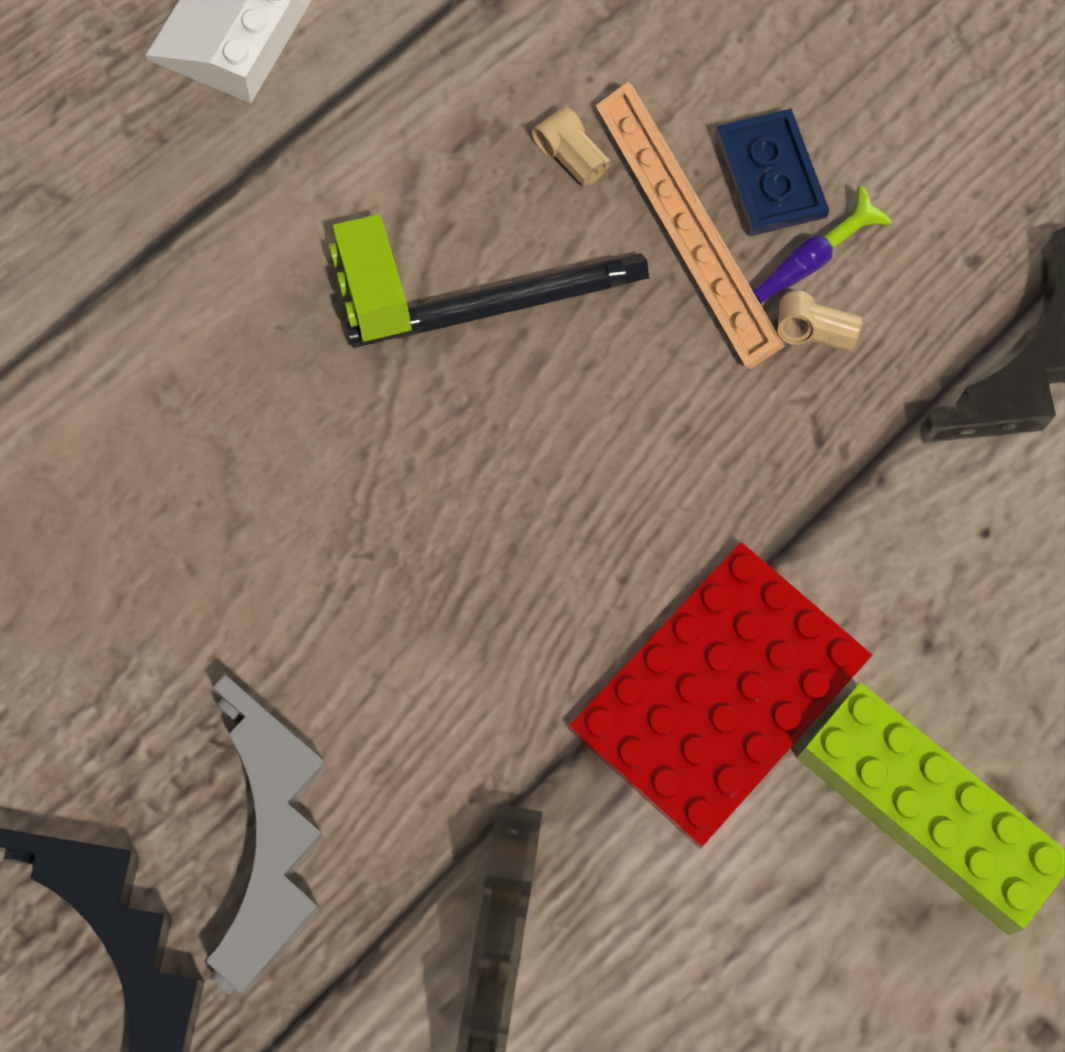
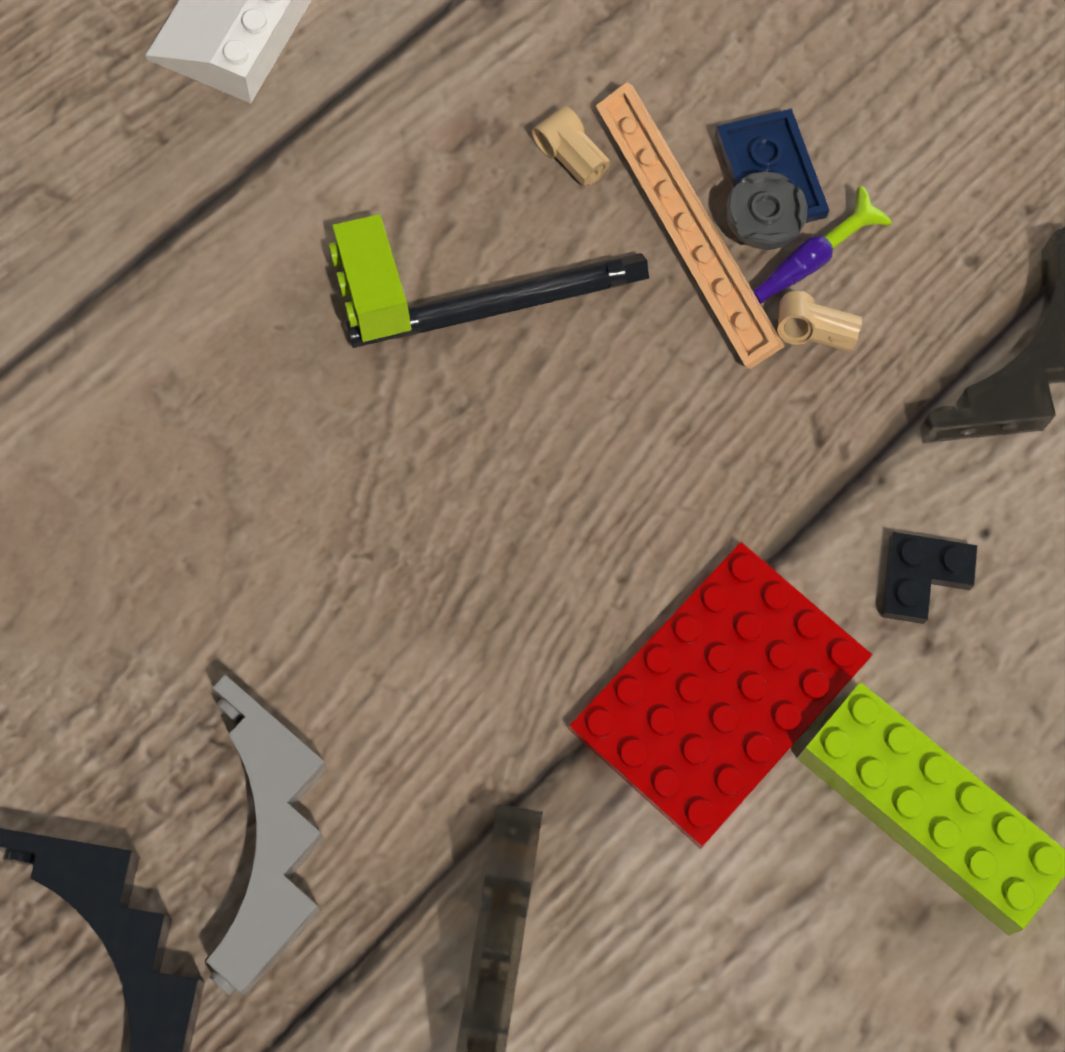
(766, 210): none -> dark grey tile
(915, 565): none -> black plate

